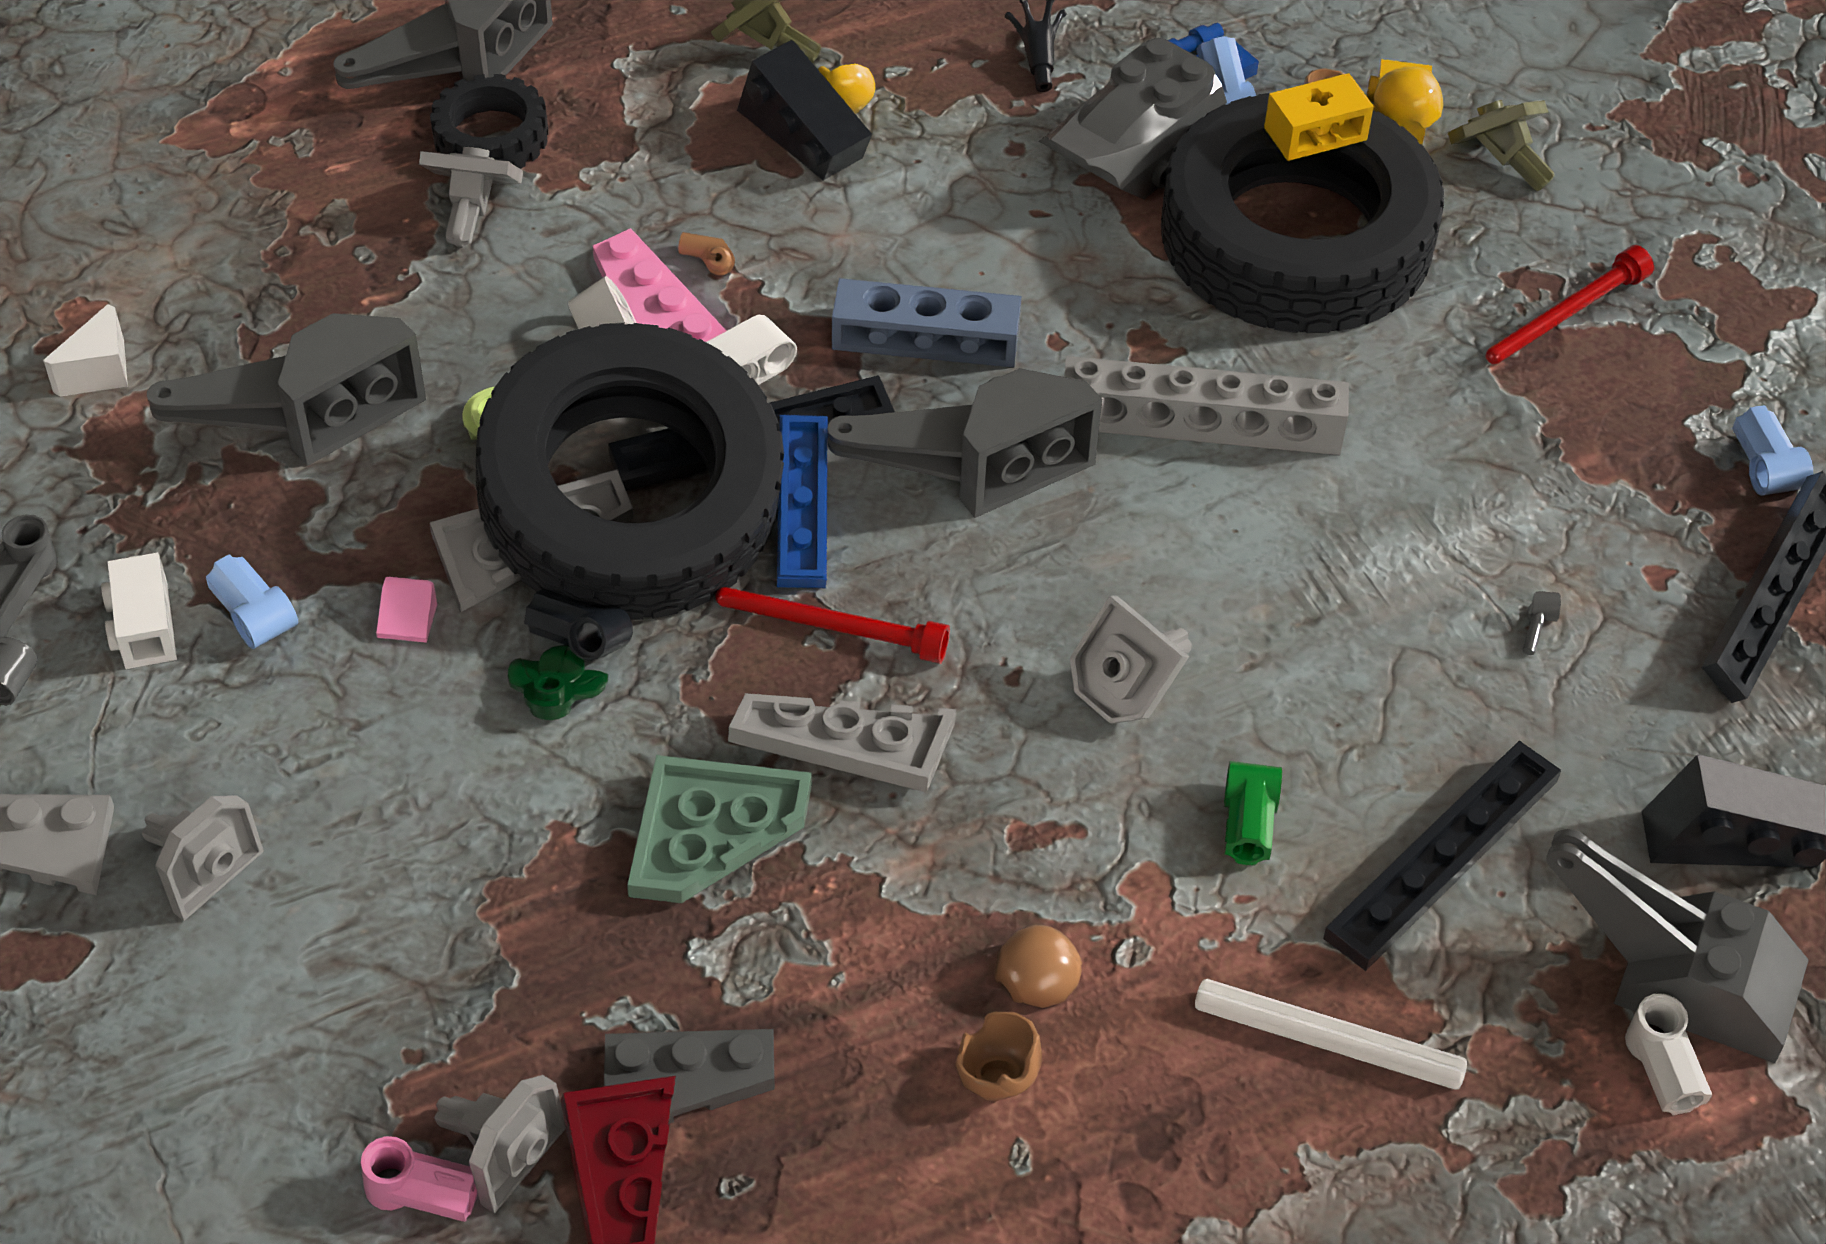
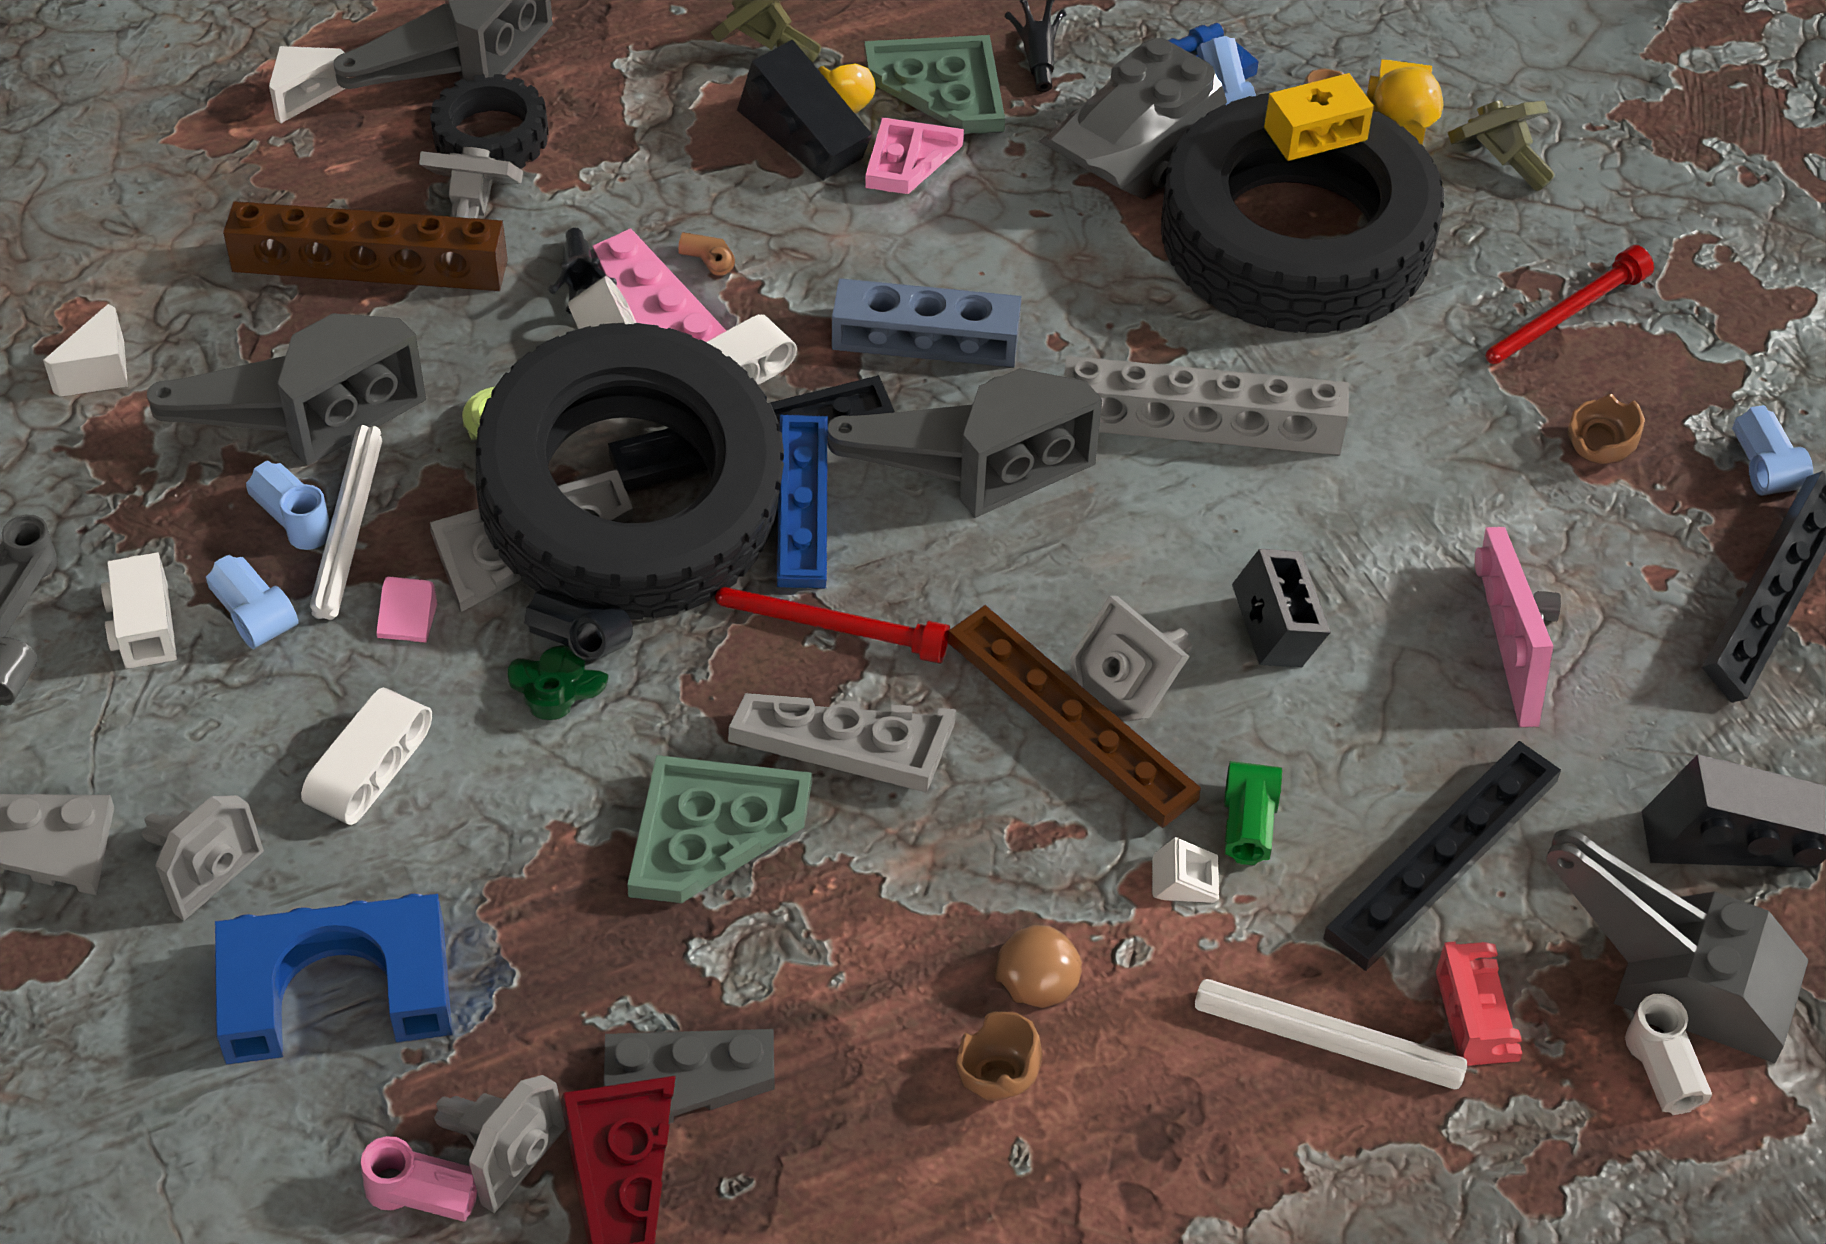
(265, 953): none -> blue arch
(292, 504): none -> light blue piece
(302, 79): none -> white slope
(346, 523): none -> white axle
(366, 246): none -> reddish brown brick
(366, 756): none -> white beam
(578, 265): none -> black piece
(909, 153): none -> bright pink wing
(942, 78): none -> sand green plate
(1074, 716): none -> reddish brown plate
(1185, 873): none -> white slope
(1280, 608): none -> black brick
(1476, 1004): none -> coral hinge
(1517, 624): none -> bright pink wing
(1606, 429): none -> medium nougat hair

